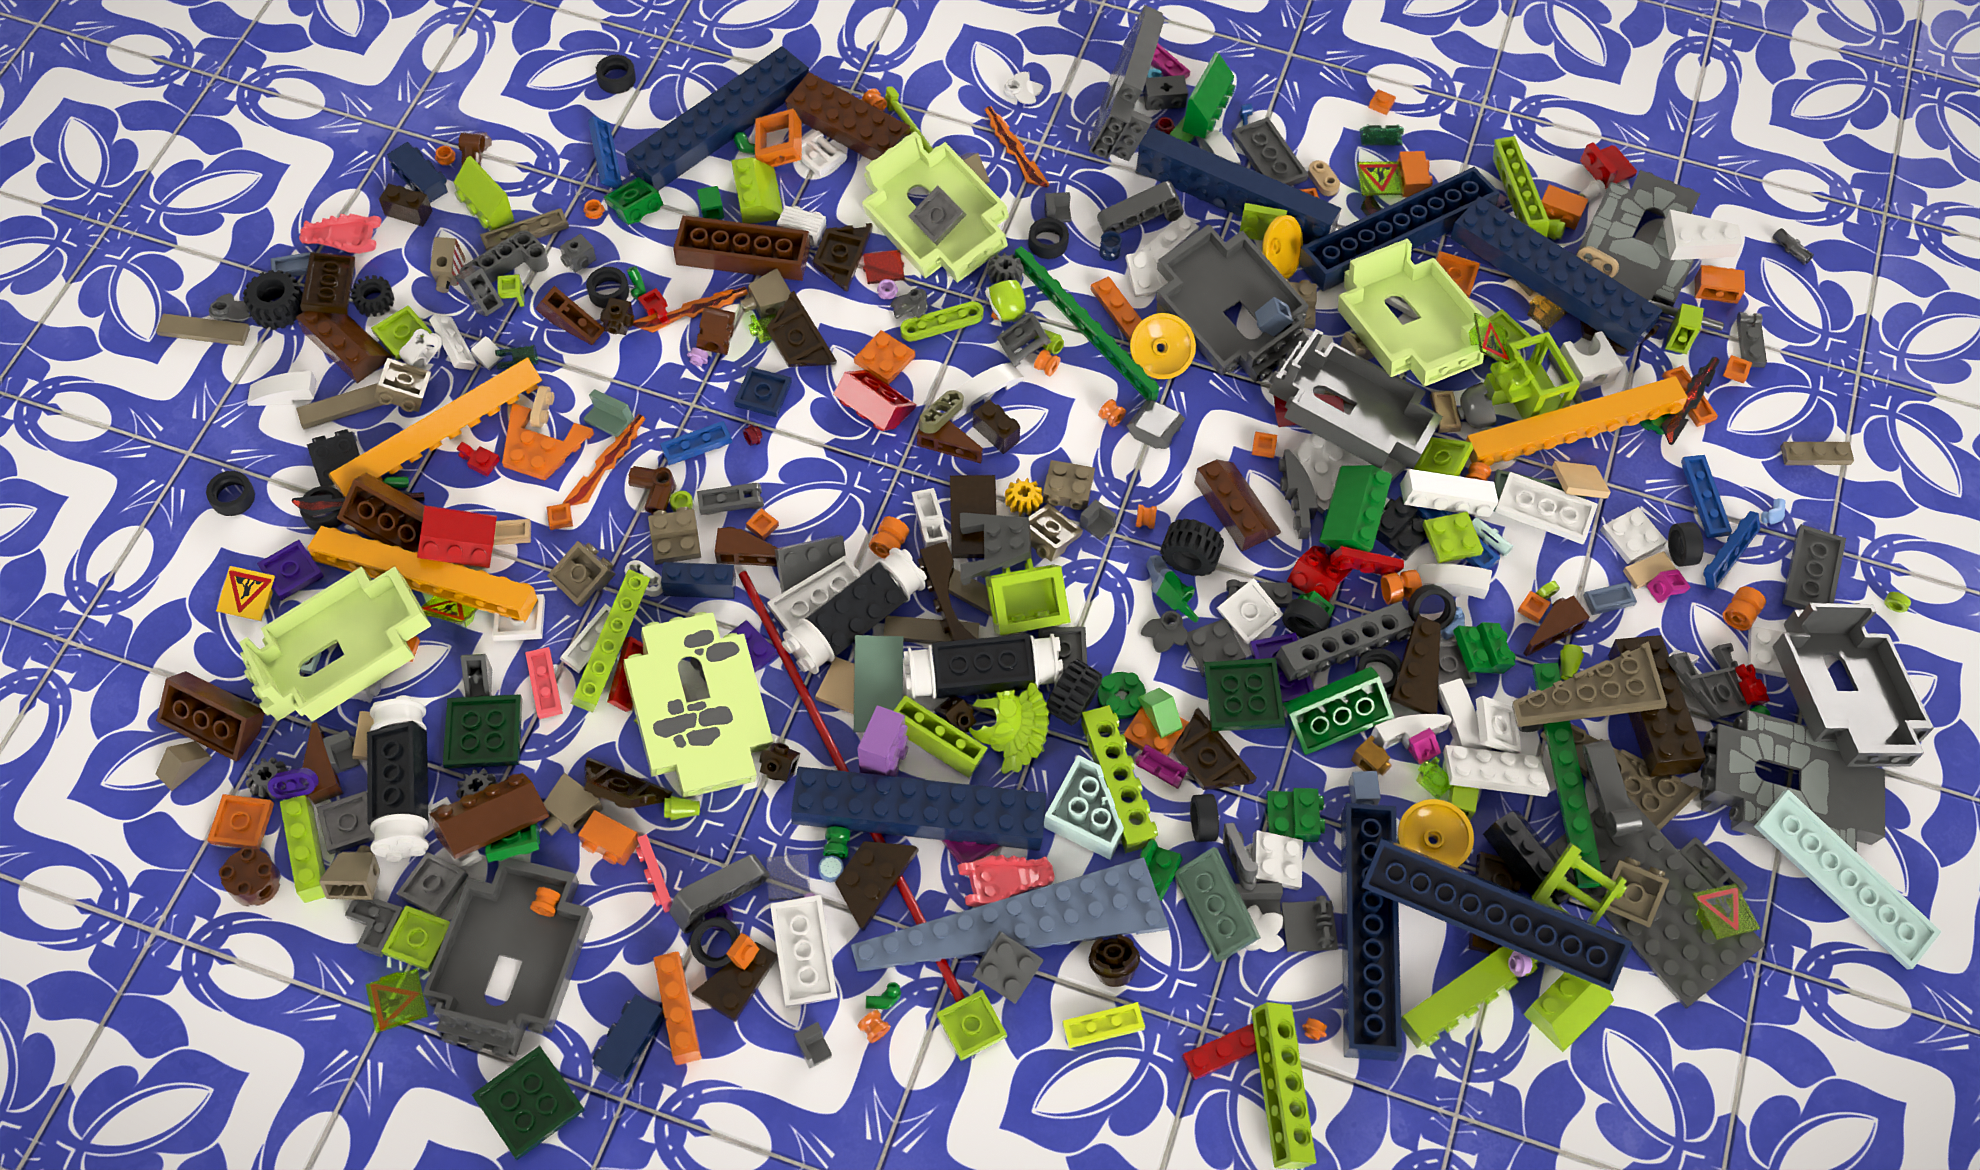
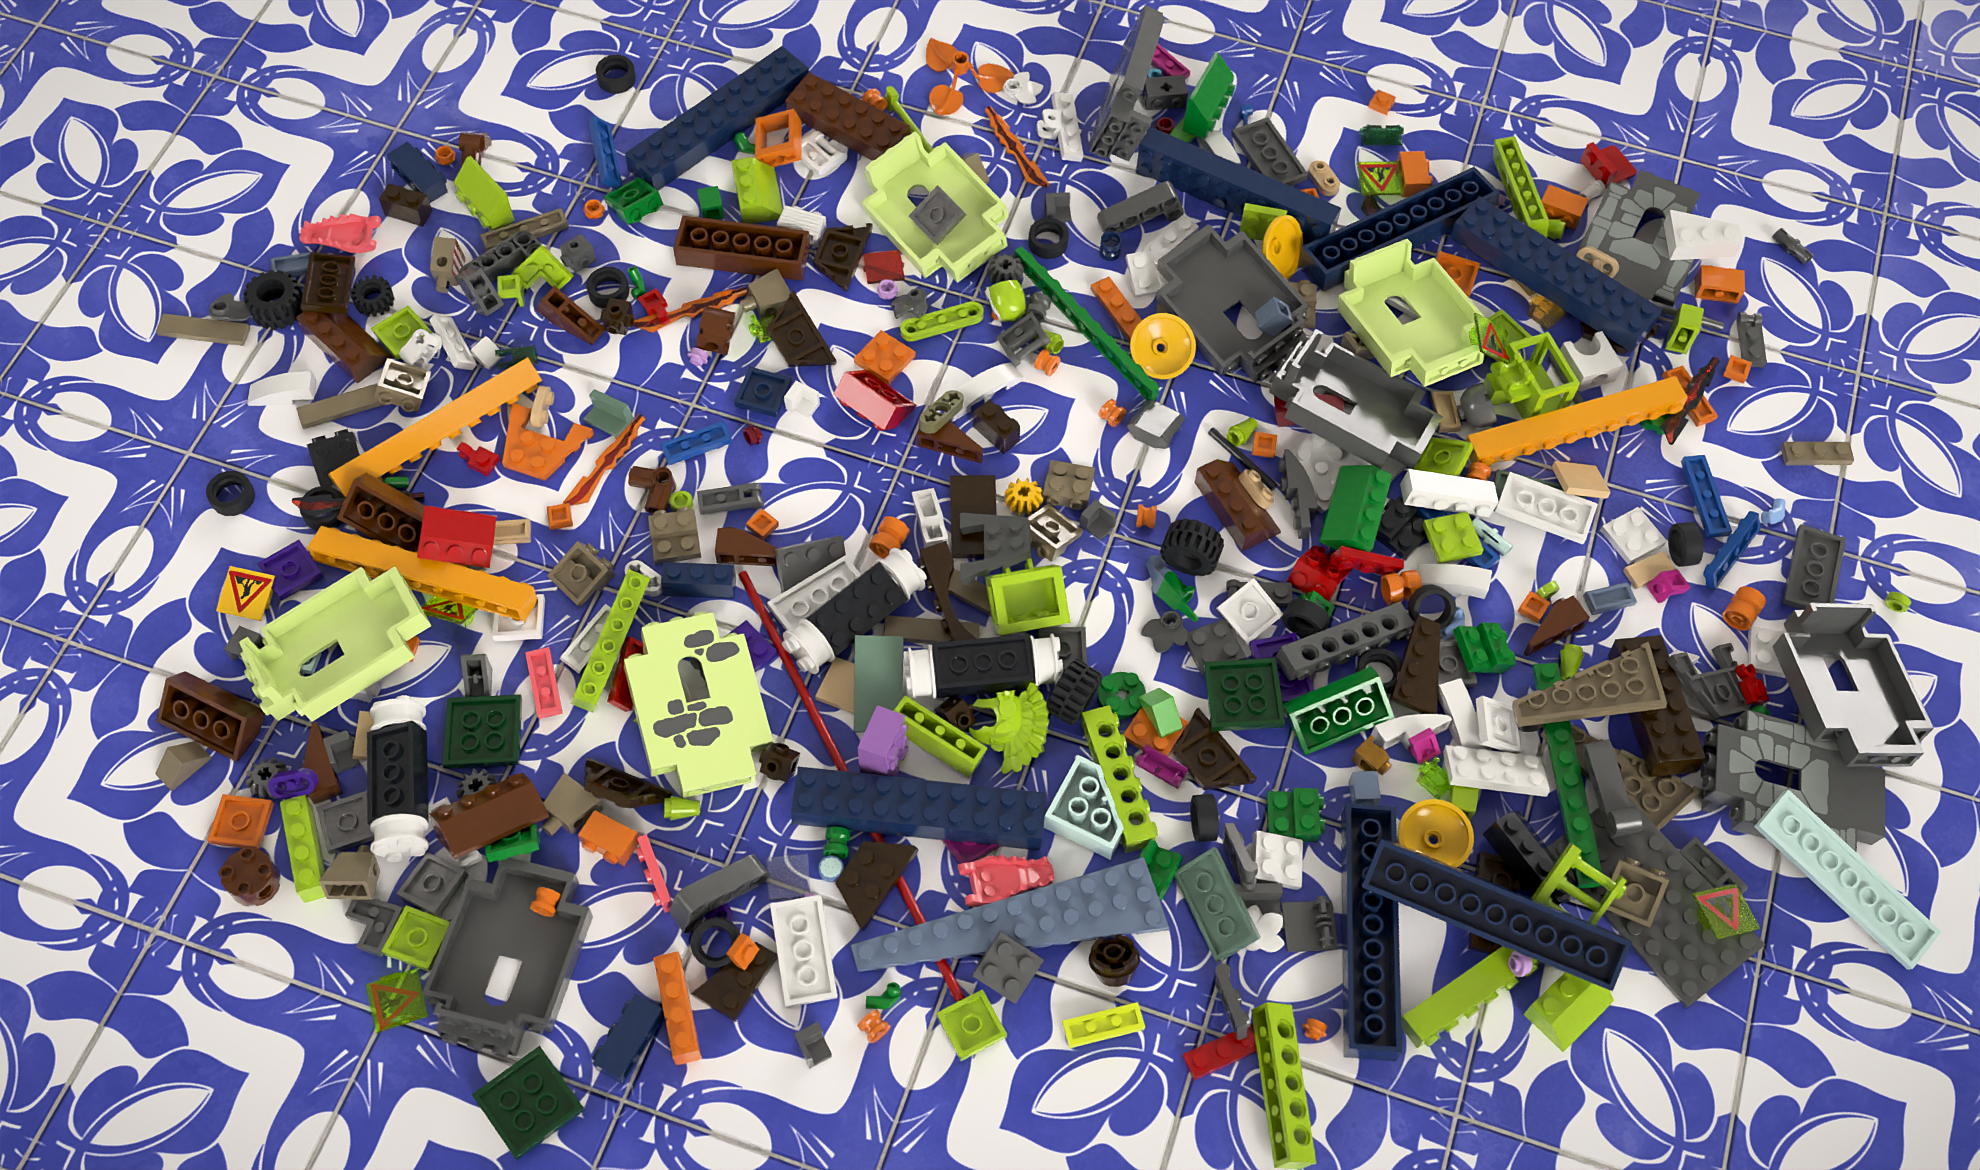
(234, 648): none -> dark grey panel
(543, 264): none -> lime plate
(802, 400): none -> white panel
(944, 55): none -> orange plant
(1038, 305): none -> dark grey wheel
(1064, 125): none -> white plate
(1231, 1001): none -> dark grey plate
(1240, 433): none -> lime cone
(1243, 459): none -> black bar
(1252, 483): none -> tan plate

